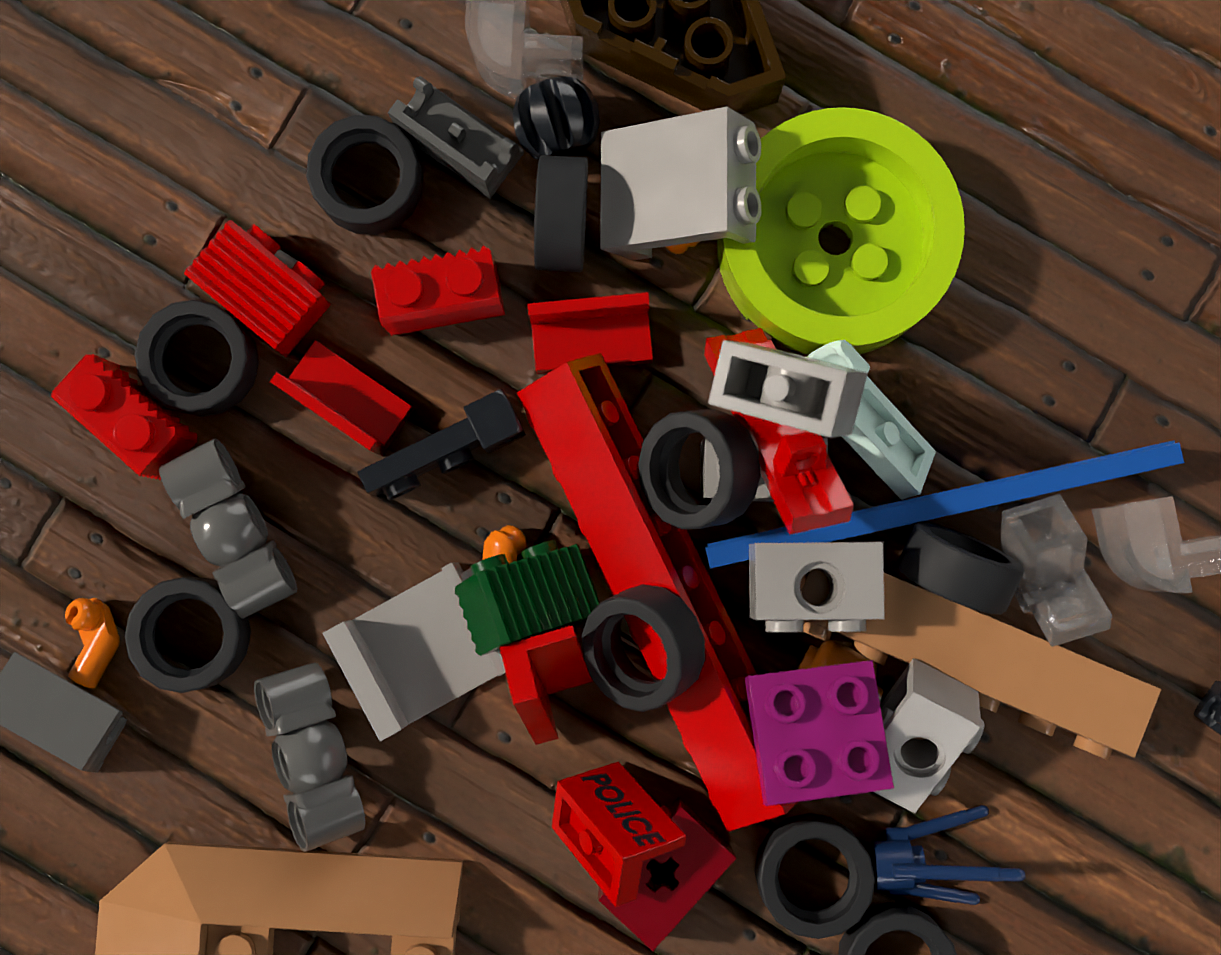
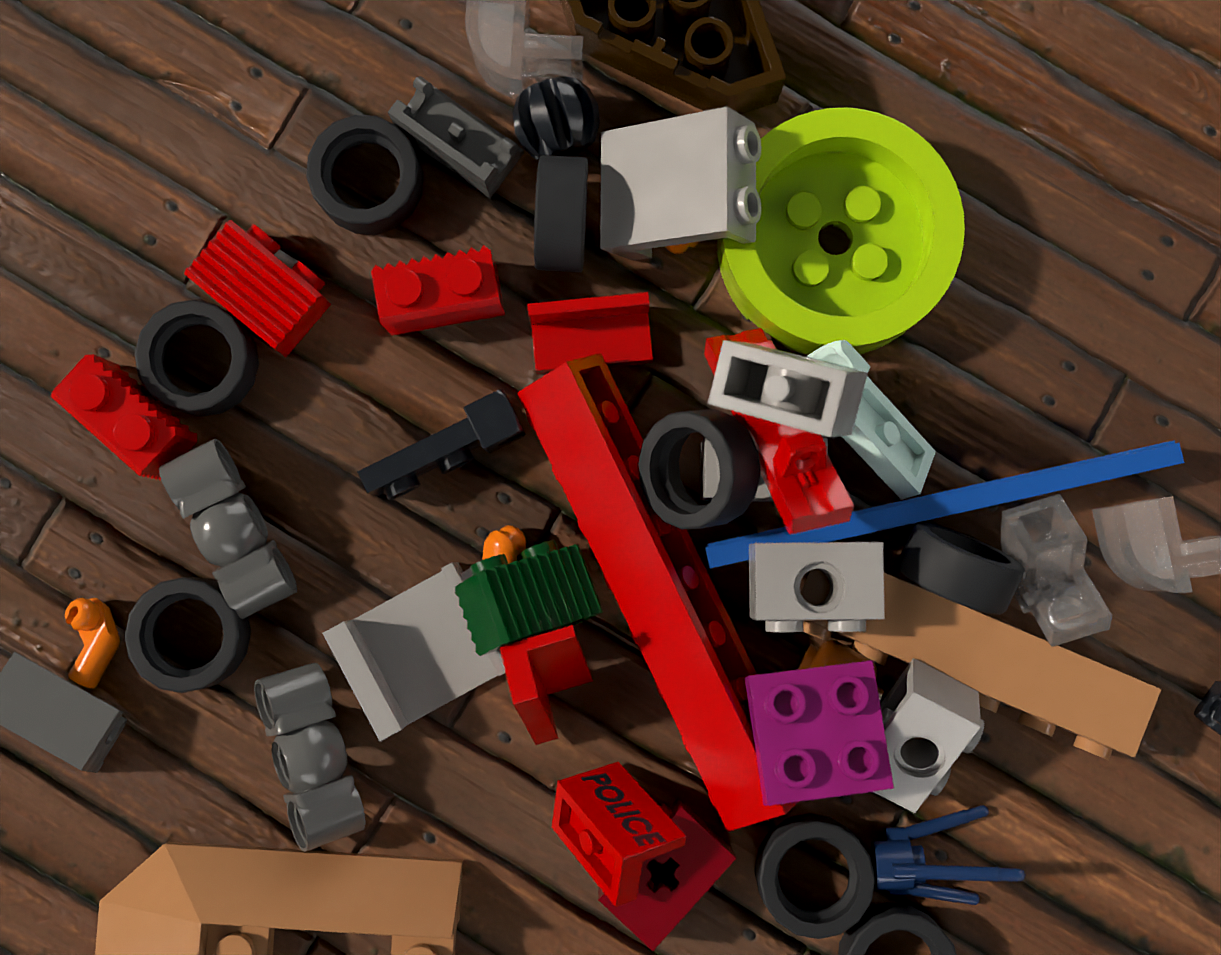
(346, 398): red panel -> none
(608, 660): black tyre -> none

